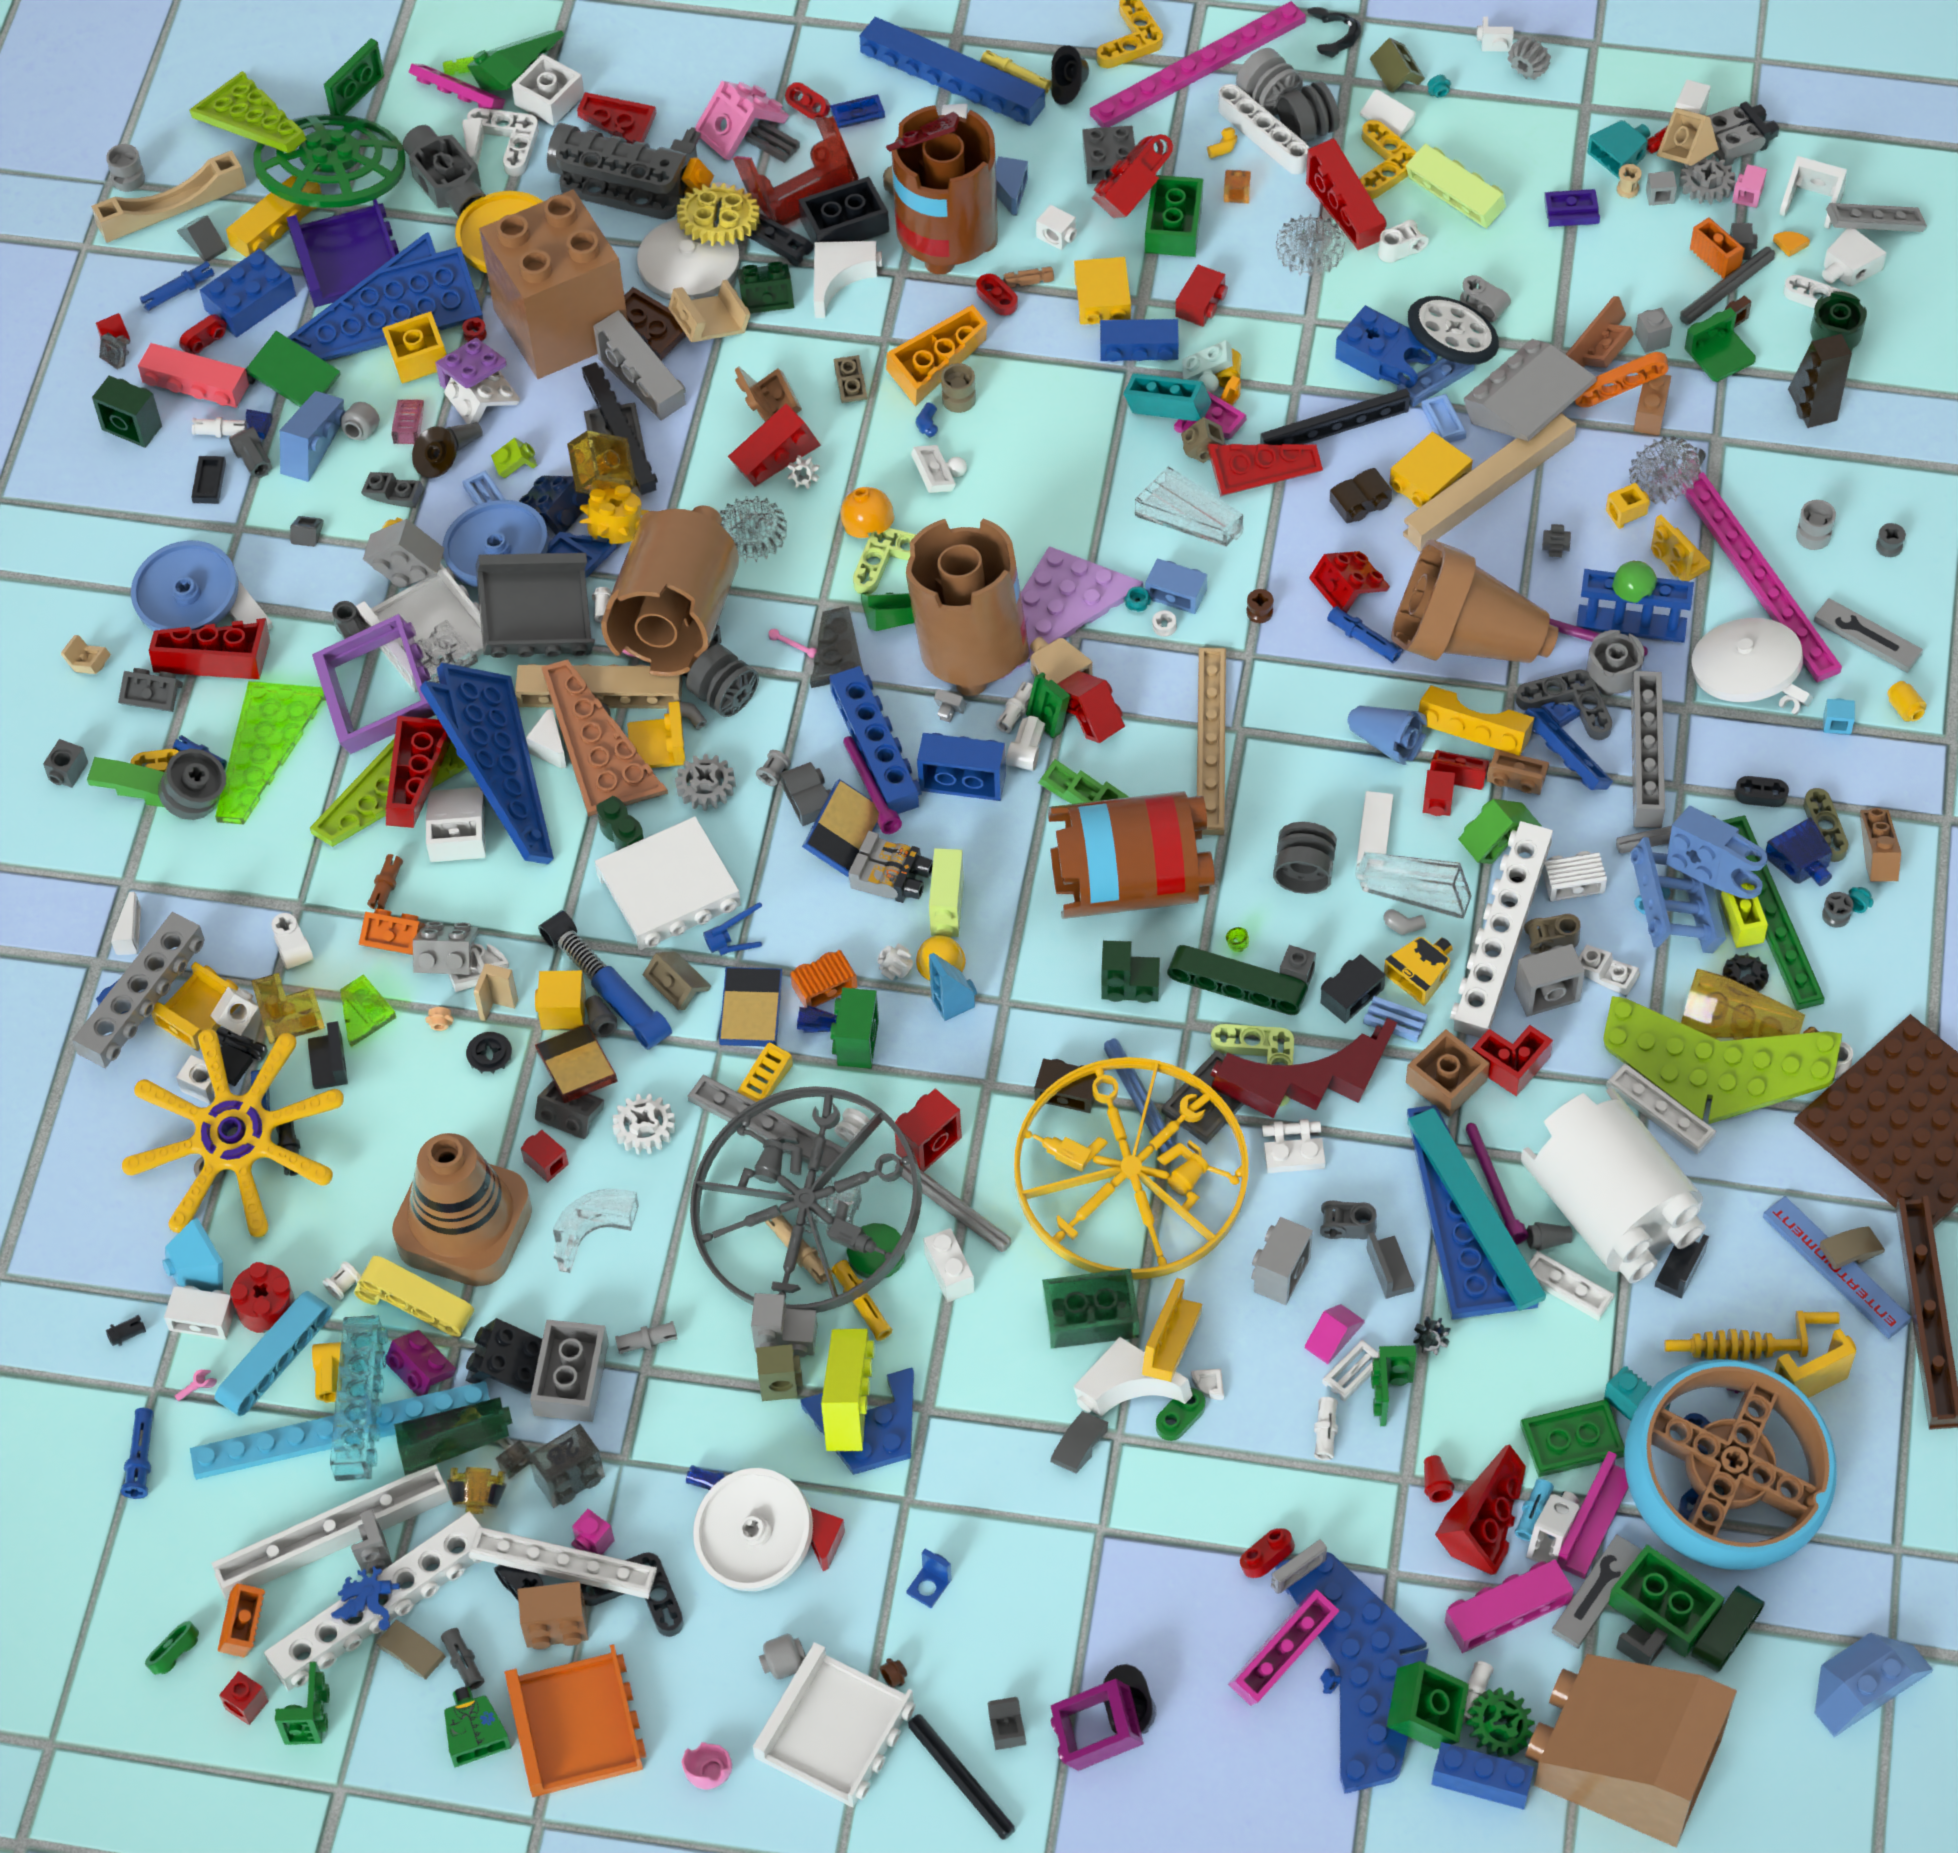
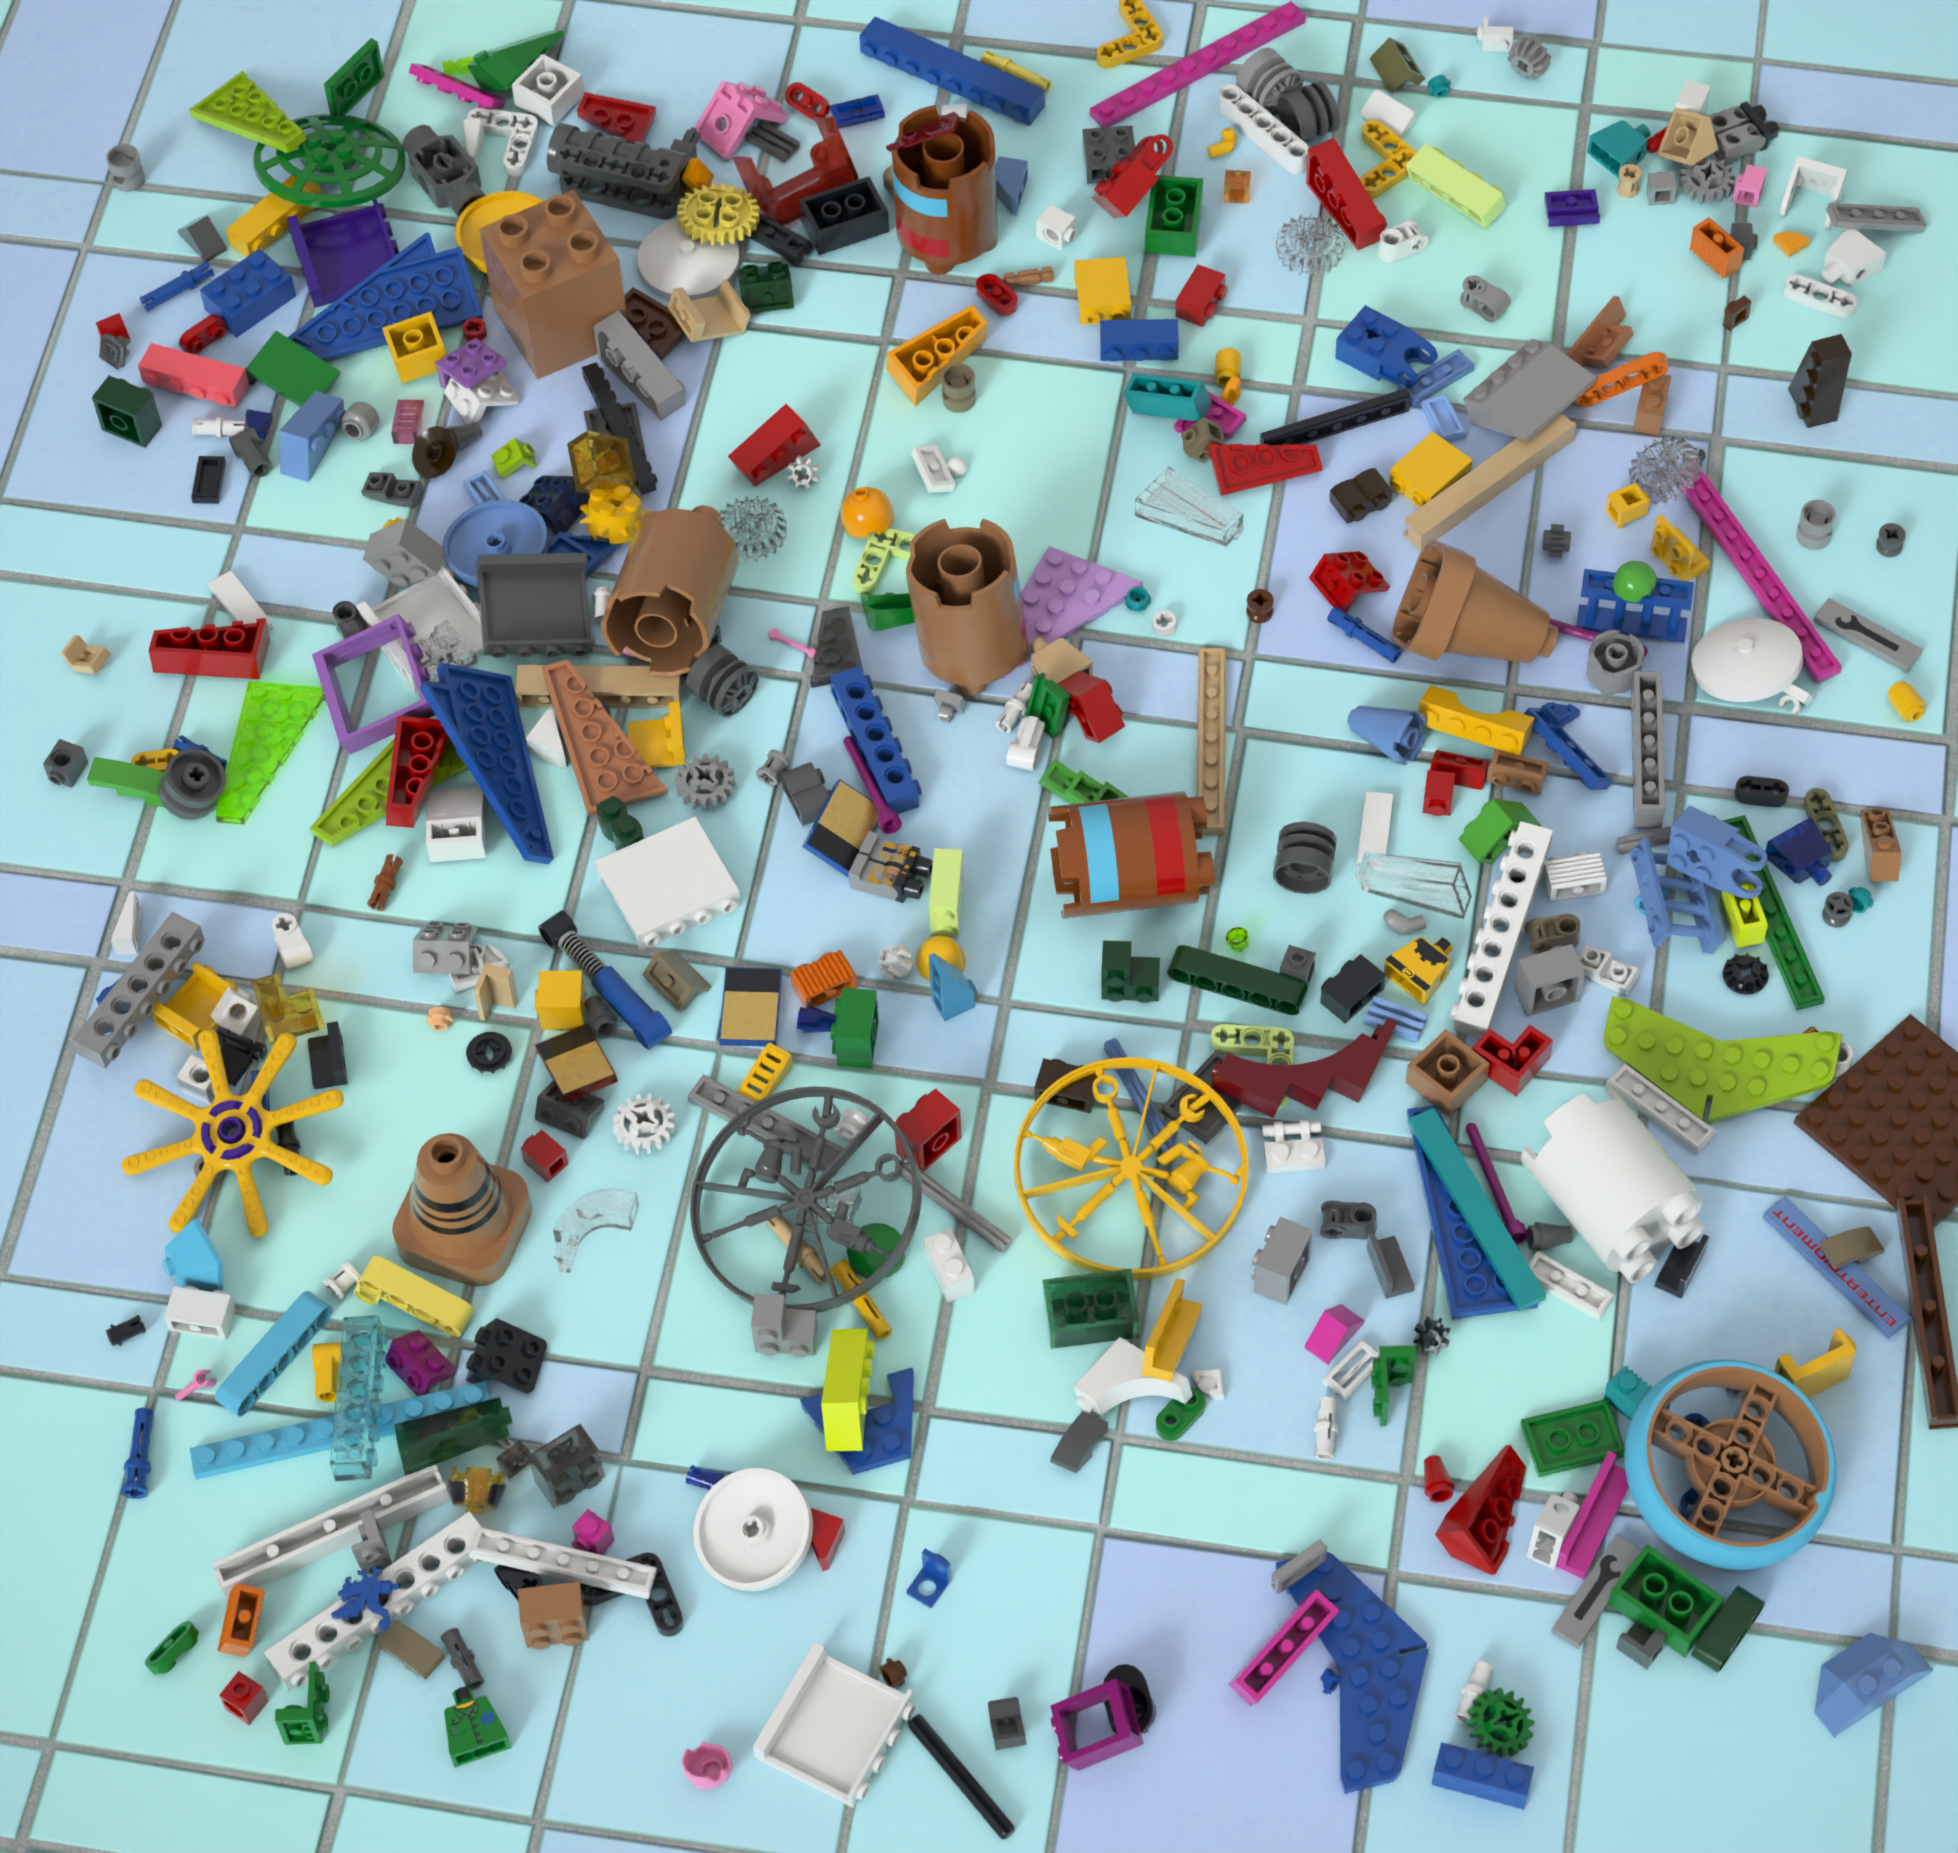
(126, 215): tan arch -> none
(148, 690): dark grey bracket -> none
(184, 586): medium blue dish -> none
(261, 1296): red brick -> none
(306, 531): dark grey slope -> none
(364, 1010): clear neon green wing -> none
(389, 932): orange bracket -> none
(569, 1370): light grey brick -> none
(575, 1723): orange panel -> none
(646, 1337): light grey pin -> none
(692, 713): light grey arm -> none
(719, 937): blue plant -> none
(767, 394): medium nougat bracket -> none
(778, 1372): olive brick -> none
(782, 1656): light grey head -> none
(840, 265): white arch -> none
(850, 379): dark tan slope -> none
(924, 420): blue arm -> none
(961, 766): blue brick -> none
(1068, 74): black piece -> none
(1176, 585): medium blue brick -> none
(1206, 363): light aqua plate -> none
(1267, 1553): red plate -> none
(1347, 41): black helmet -> none
(1427, 1705): green brick -> none
(1444, 307): wedge -> none
(1508, 1605): dark pink brick -> none
(1540, 1493): medium azure pin -> none
(1577, 694): dark grey beam -> none
(1632, 1742): medium nougat slope -> none
(1653, 330): light grey brick -> none
(1717, 346): green bracket -> none
(1727, 285): dark grey axle -> none
(1736, 1011): clear yellow wedge -> none
(1755, 1344): yellow piece -> none
(1839, 315): dark green brick -> none
(1839, 716): medium azure plate -> none

